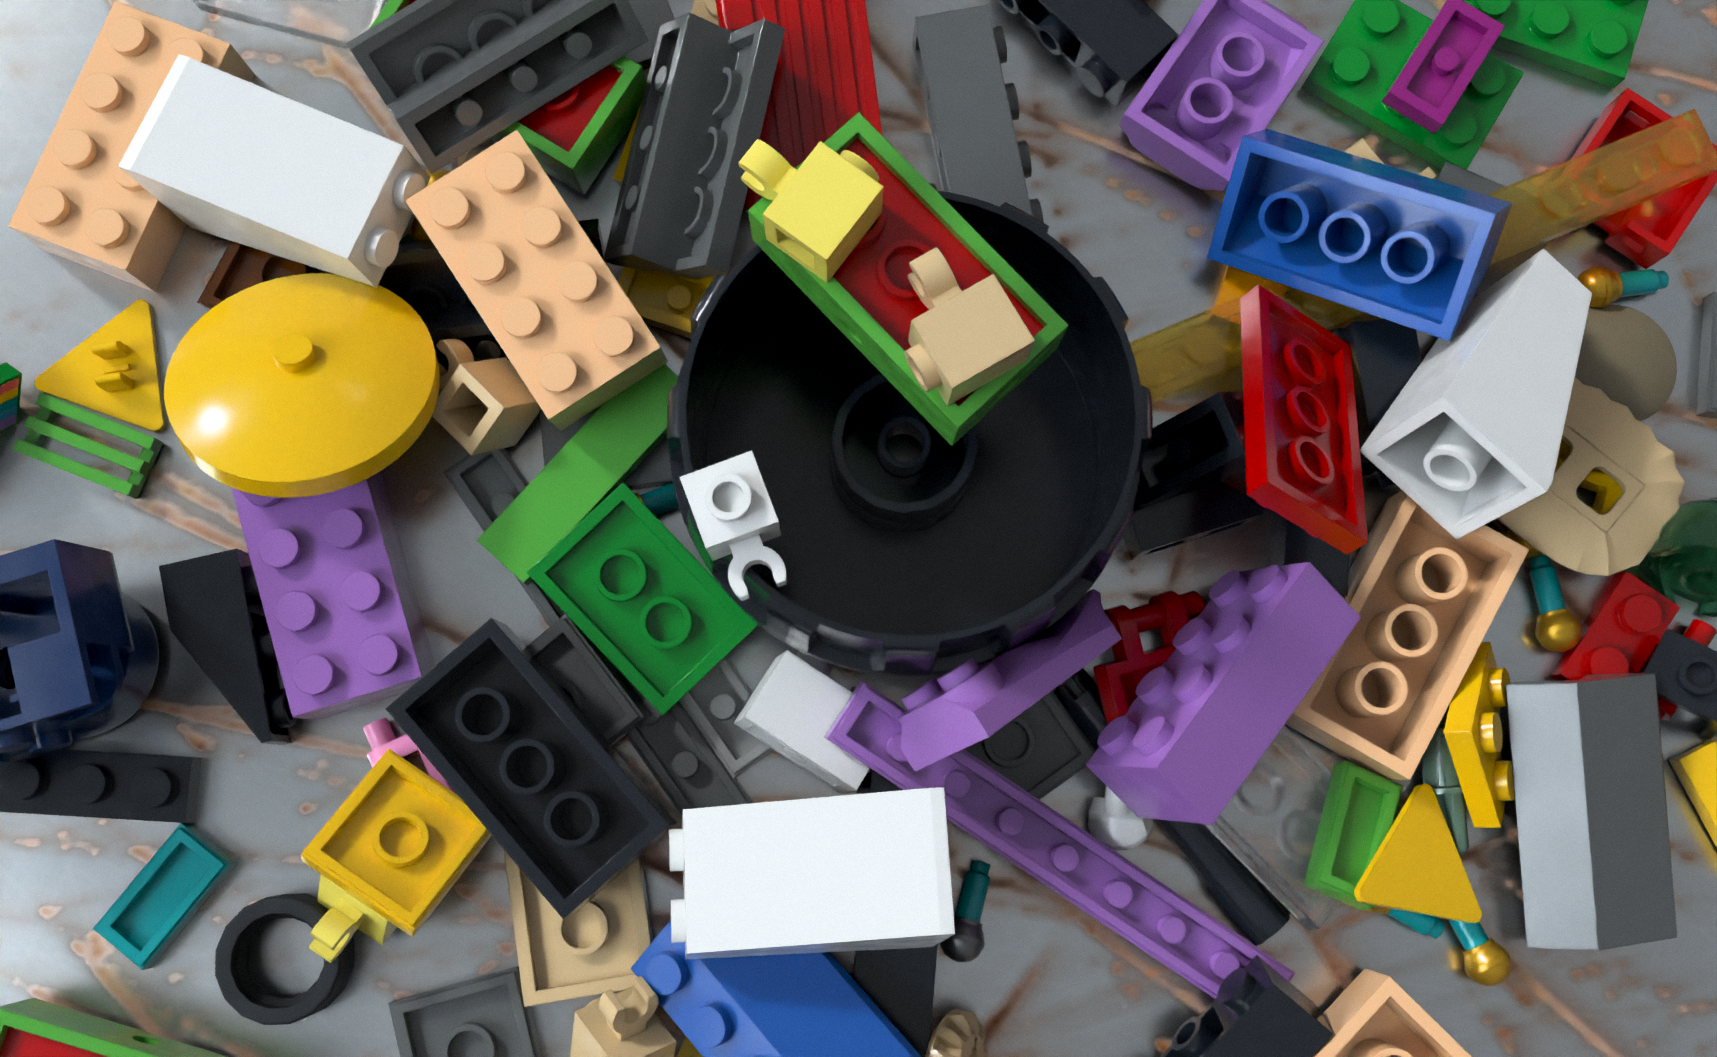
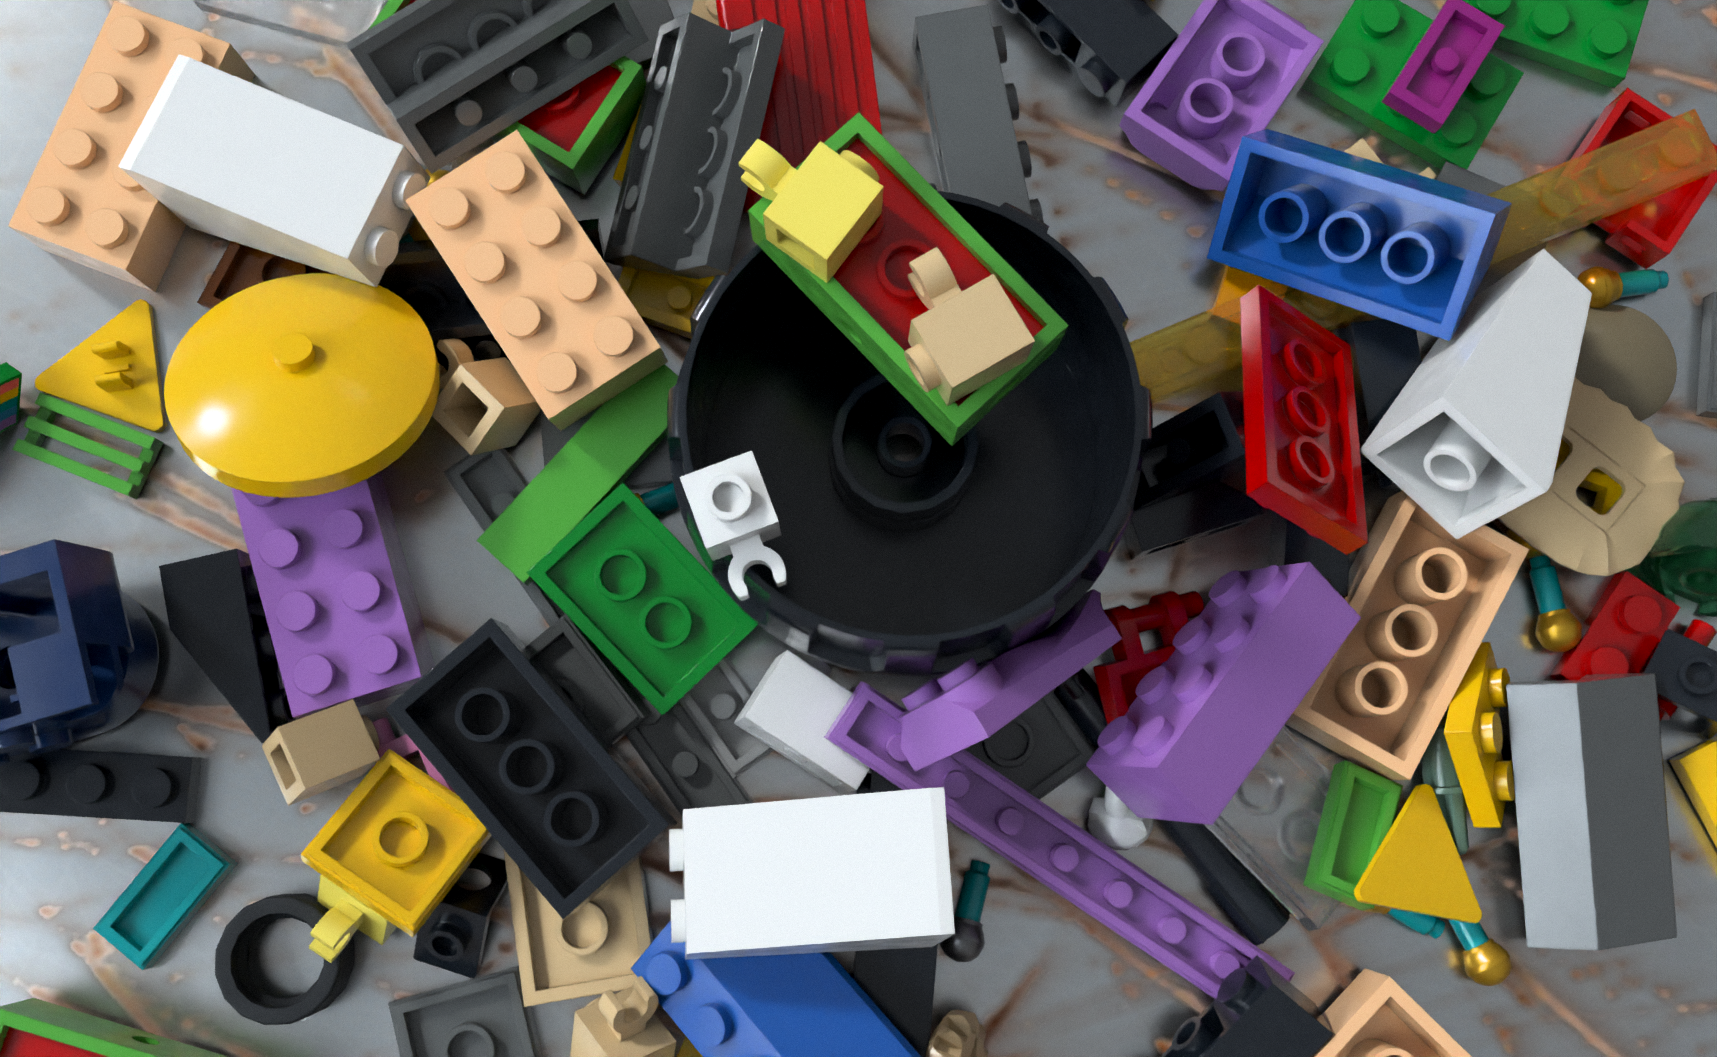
(322, 751): none -> tan brick
(459, 925): none -> black bracket

